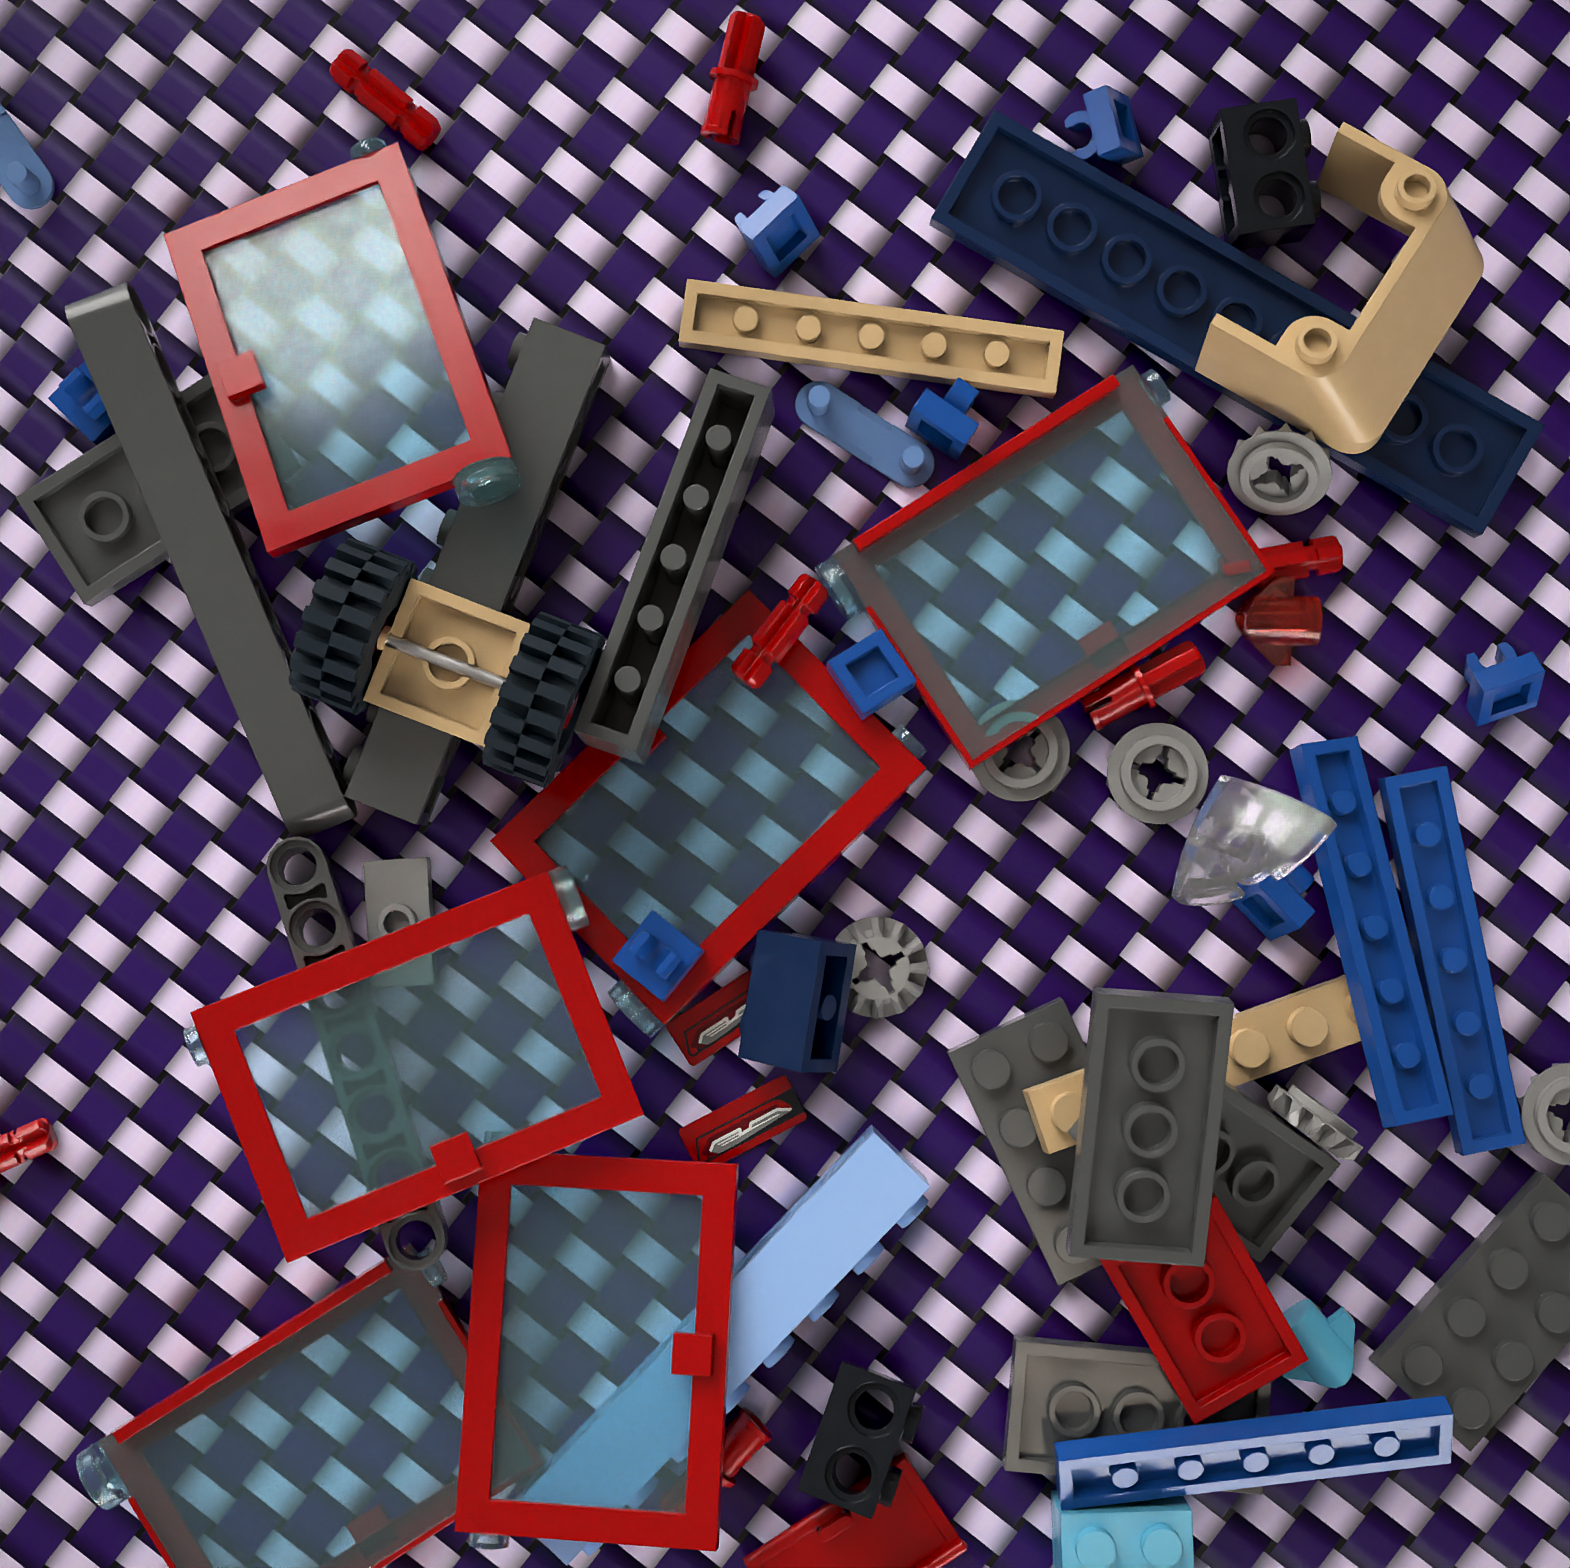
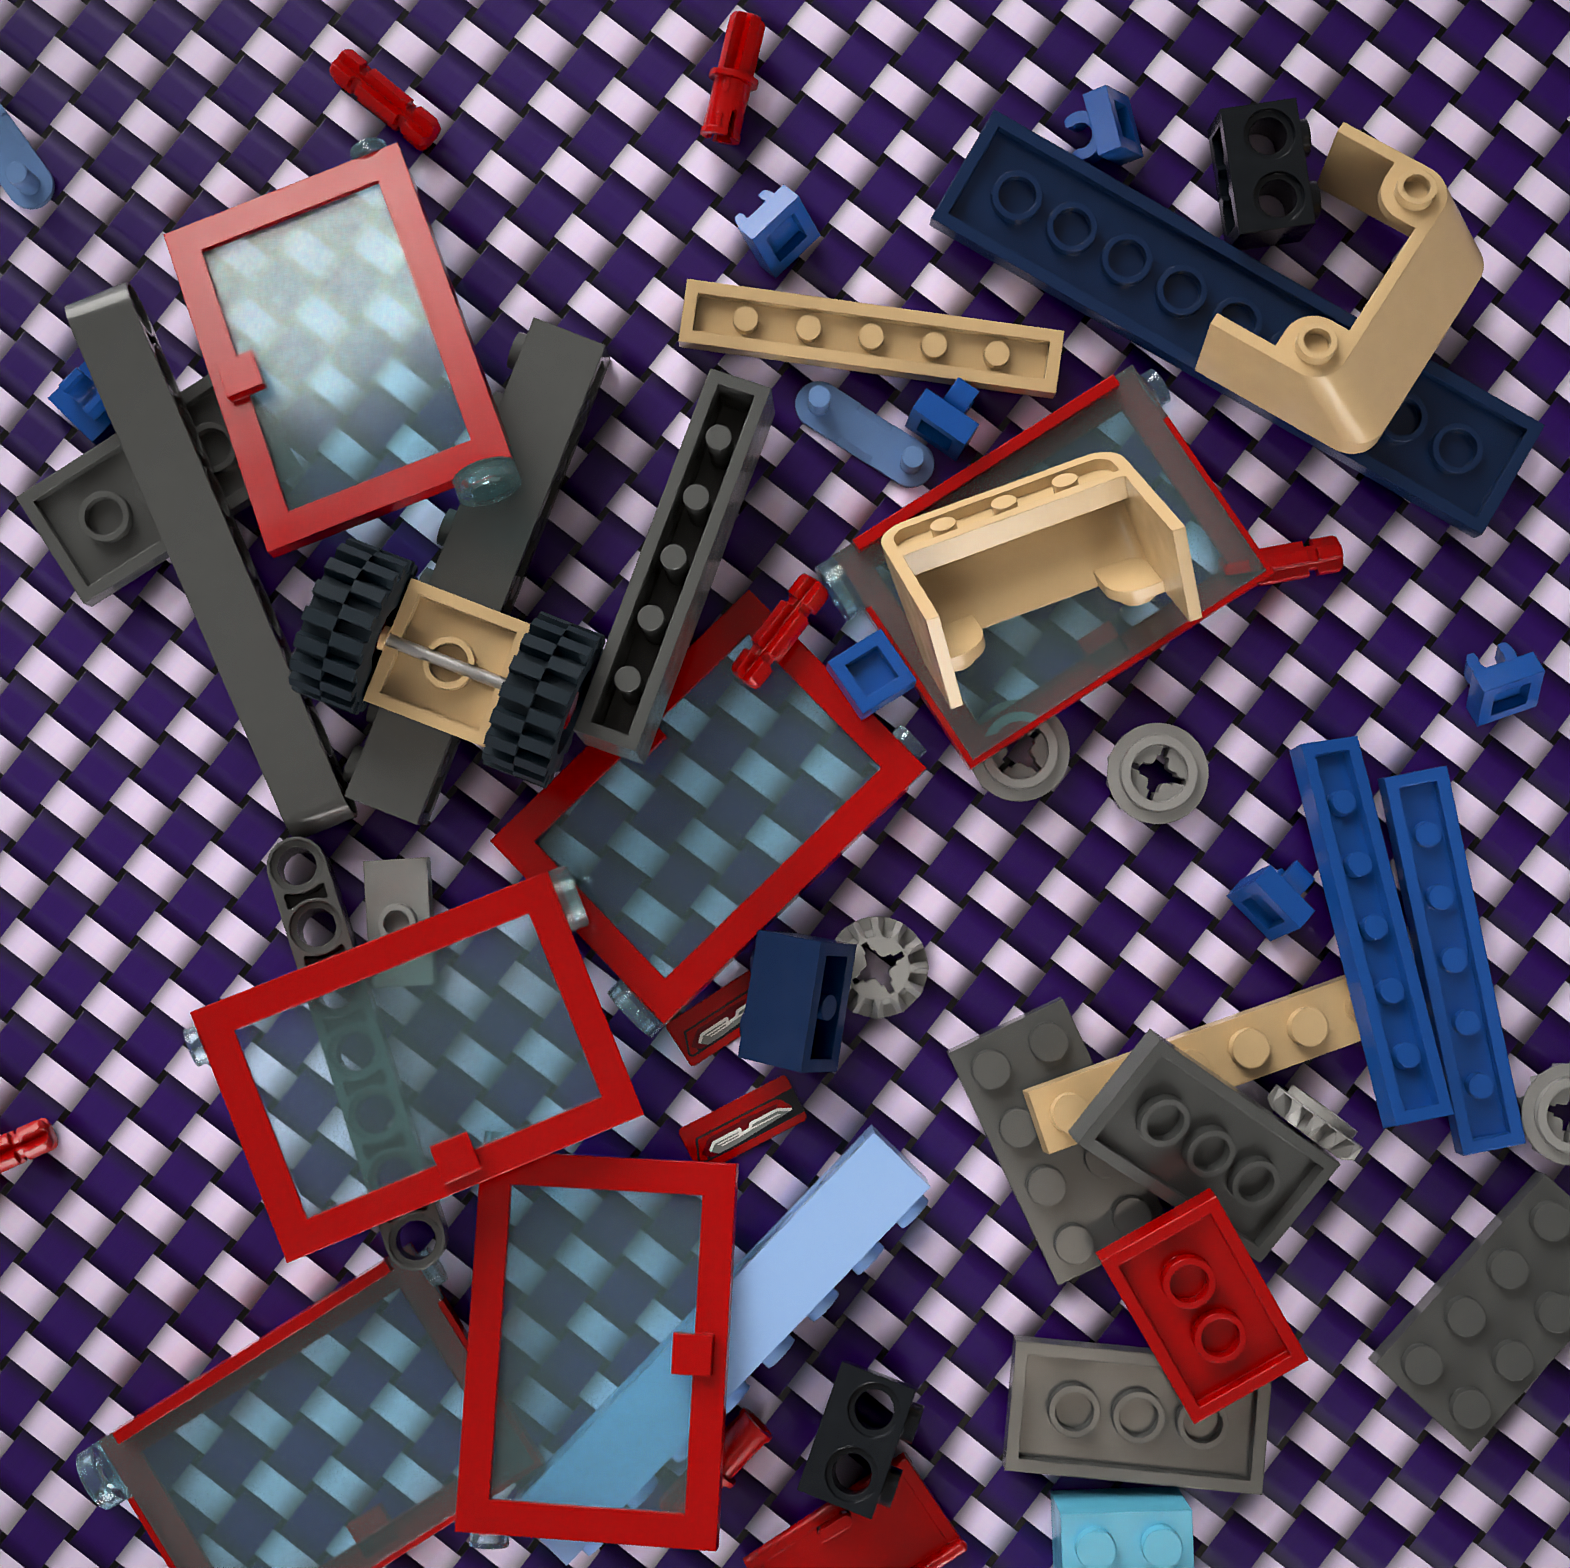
(658, 955): blue tile -> none
(1031, 547): none -> tan windscreen
(1144, 684): red axle -> none
(1149, 1126): dark grey plate -> none
(1242, 839): clear brick -> none
(1253, 1452): blue plate -> none
(1268, 490): light grey gear -> none
(1279, 619): clear red piece -> none
(1325, 1342): medium azure piece -> none

